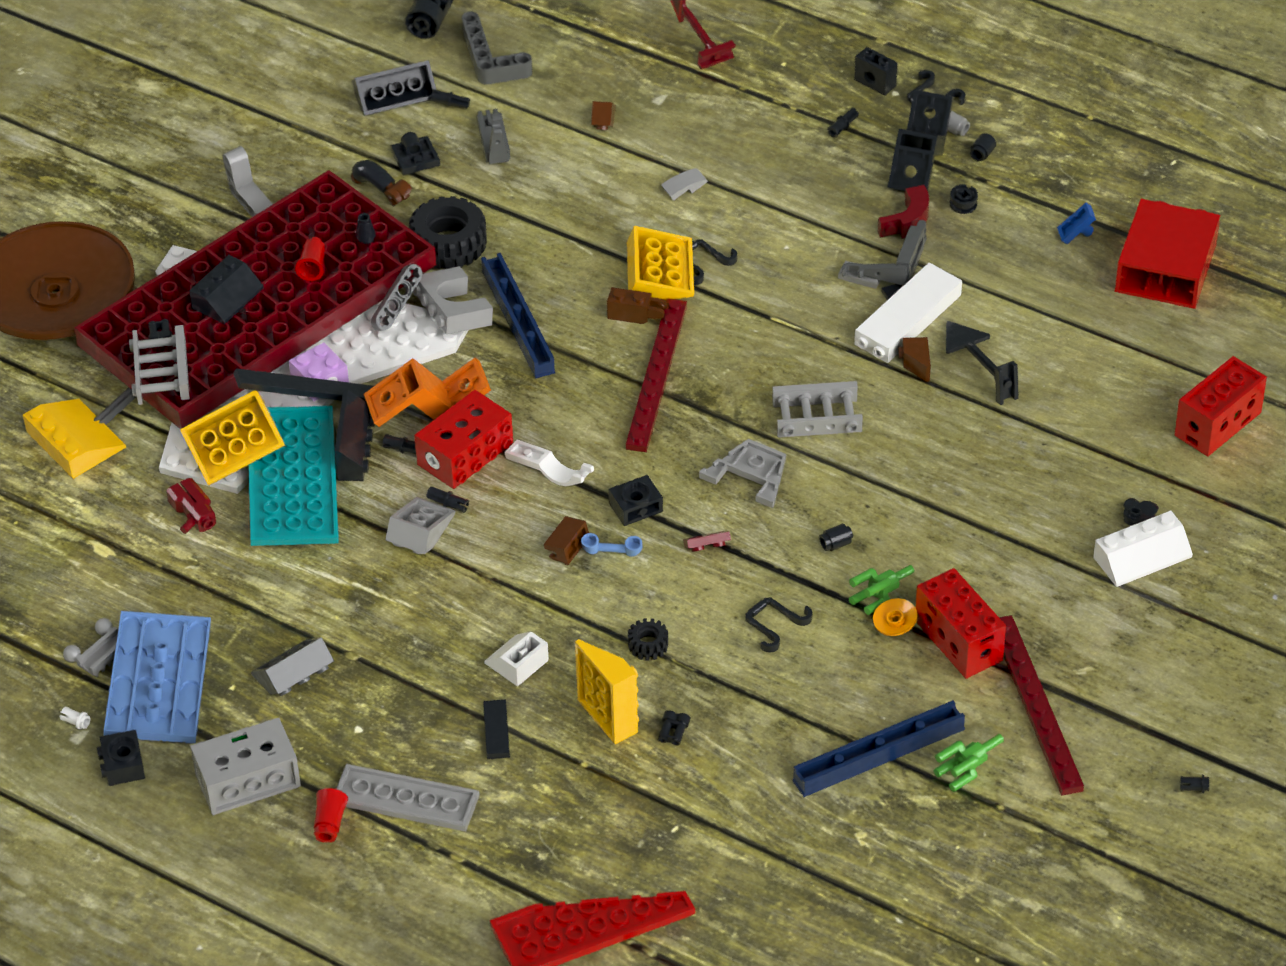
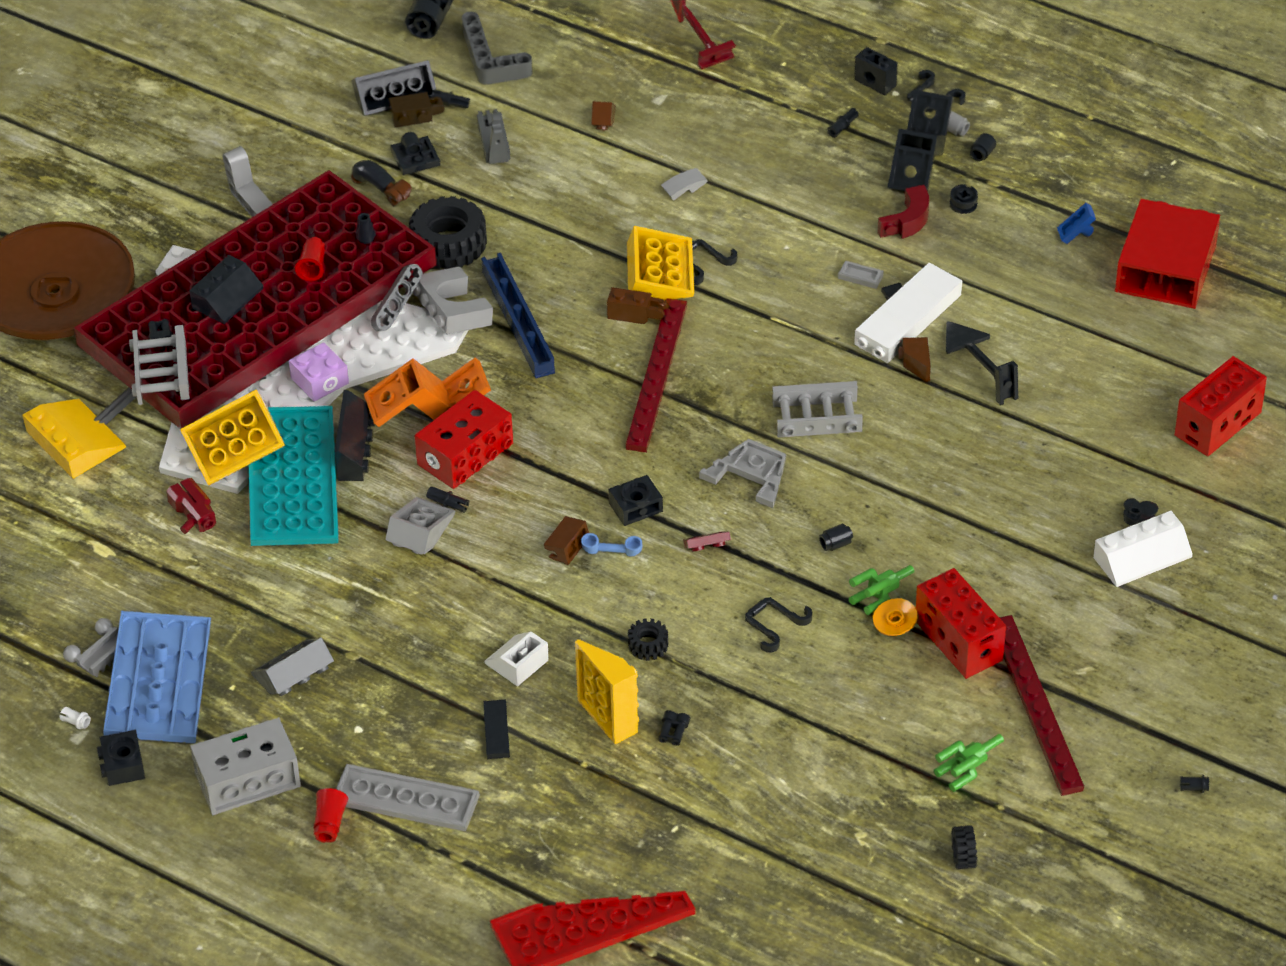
(297, 385): black tile -> none
(400, 444): black axle -> none
(414, 109): none -> dark brown brick
(547, 463): white piece -> none
(878, 748): dark blue tile -> none
(906, 262): dark grey hinge -> none
(964, 847): none -> black tyre

